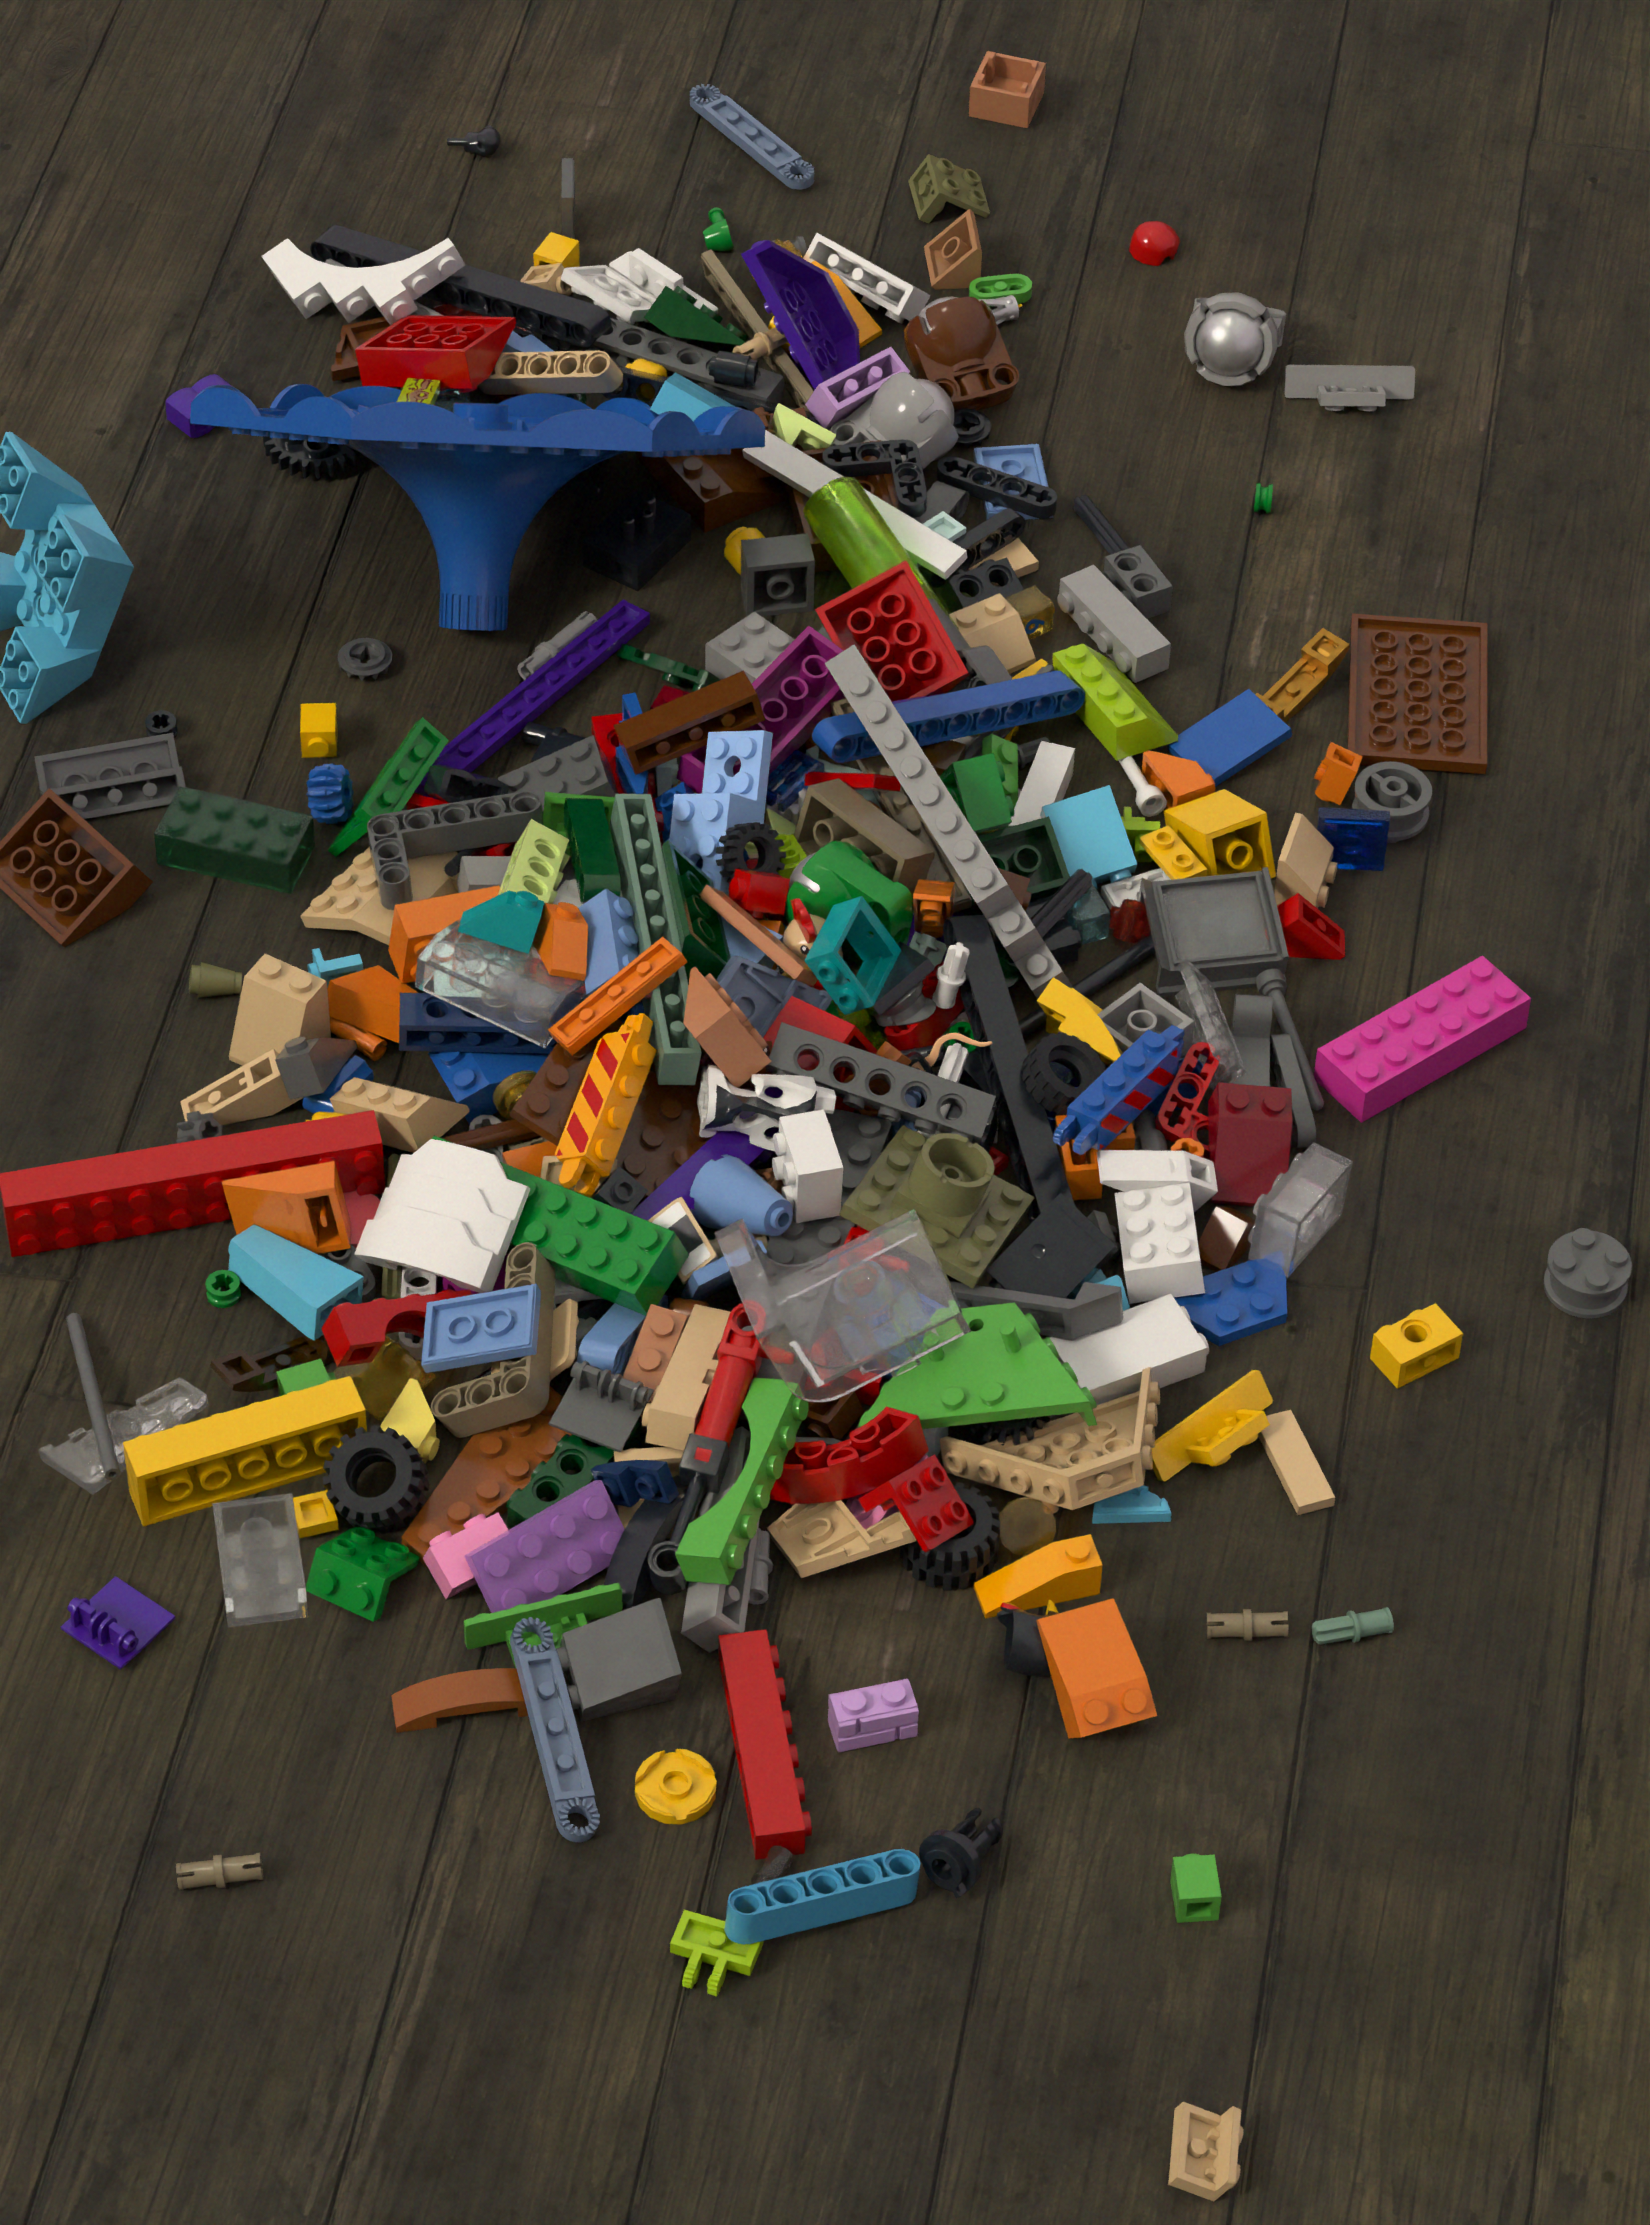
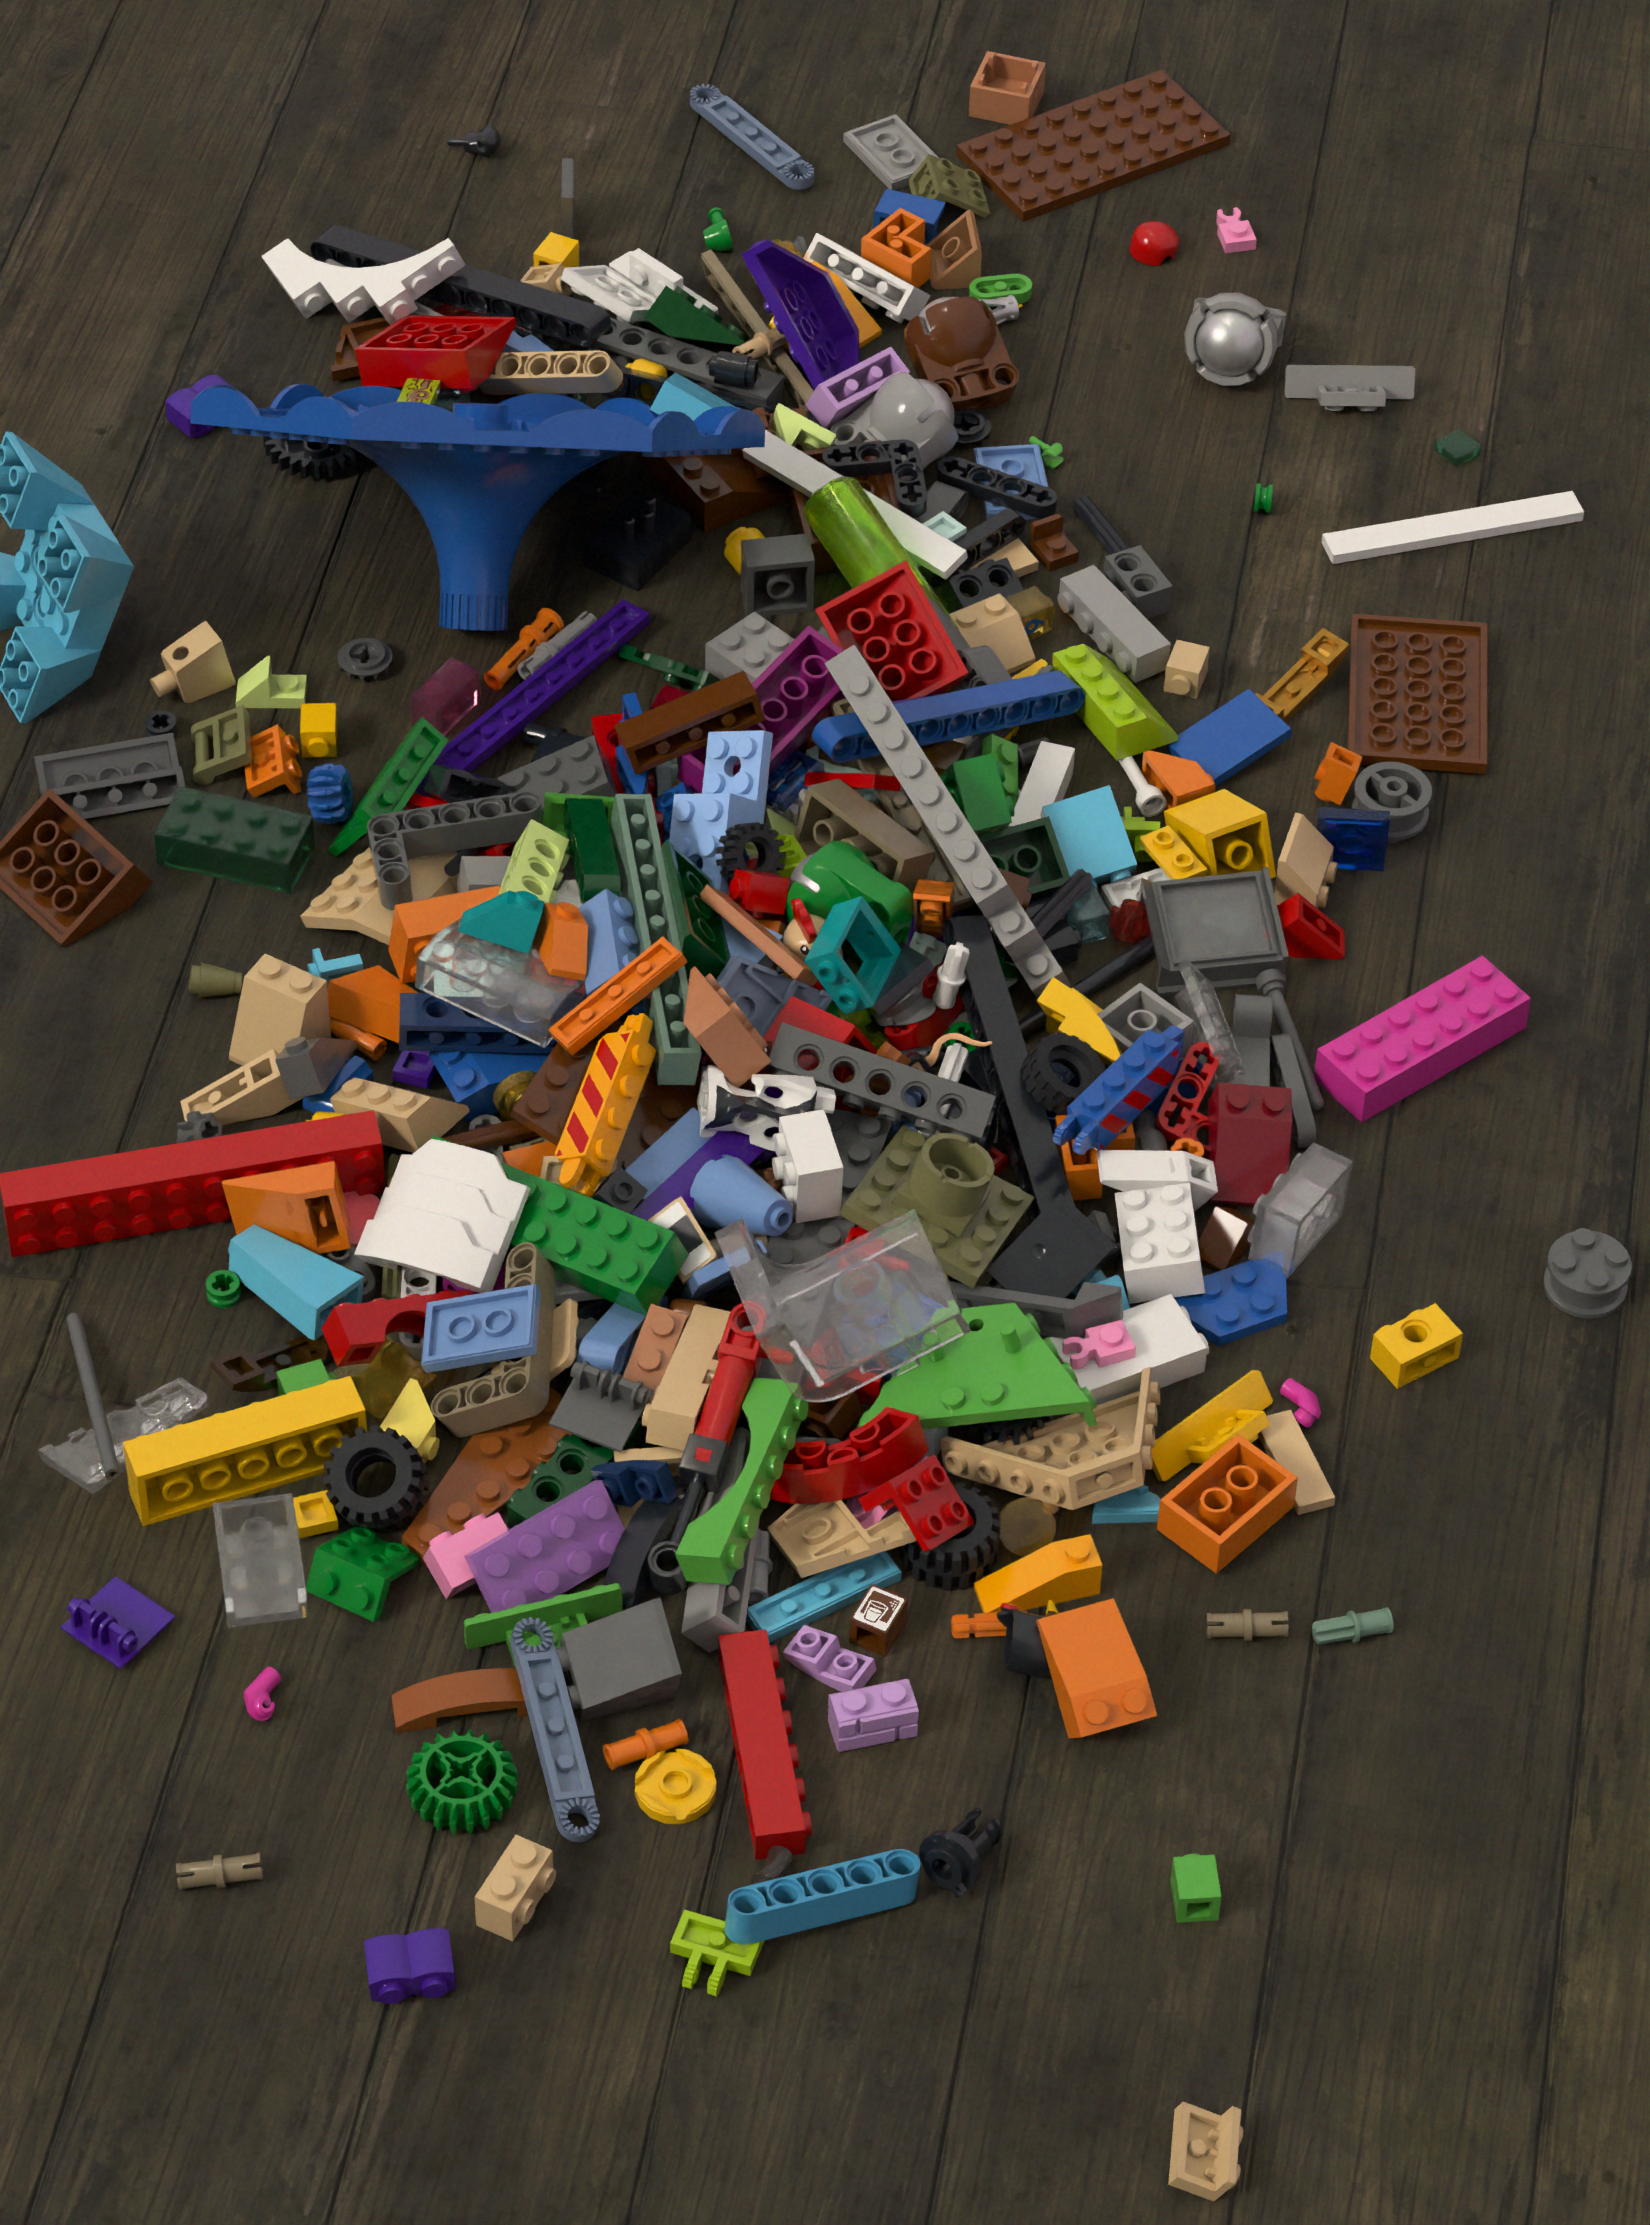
(194, 666): none -> tan torso
(230, 743): none -> olive plate
(257, 1694): none -> dark pink arm
(266, 690): none -> yellowish green slope
(273, 762): none -> orange bracket
(409, 1965): none -> dark purple brick
(414, 1068): none -> dark purple plate
(447, 695): none -> clear pink brick
(461, 1796): none -> green gear
(514, 1888): none -> tan brick
(529, 639): none -> orange pin
(645, 1744): none -> orange pin
(668, 1152): none -> medium blue tile
(821, 1595): none -> medium azure tile
(823, 1659): none -> lavender slope
(878, 1620): none -> reddish brown brick
(888, 150): none -> light grey tile
(899, 247): none -> orange brick
(923, 207): none -> blue panel
(981, 1625): none -> orange axle
(1050, 453): none -> bright green hand
(1051, 544): none -> reddish brown bracket
(1092, 145): none -> reddish brown plate
(1104, 1343): none -> bright pink plate
(1186, 669): none -> tan brick
(1227, 1503): none -> orange brick
(1233, 233): none -> bright pink plate
(1305, 1399): none -> dark pink arm
(1452, 527): none -> white tile
(1457, 447): none -> clear green tile

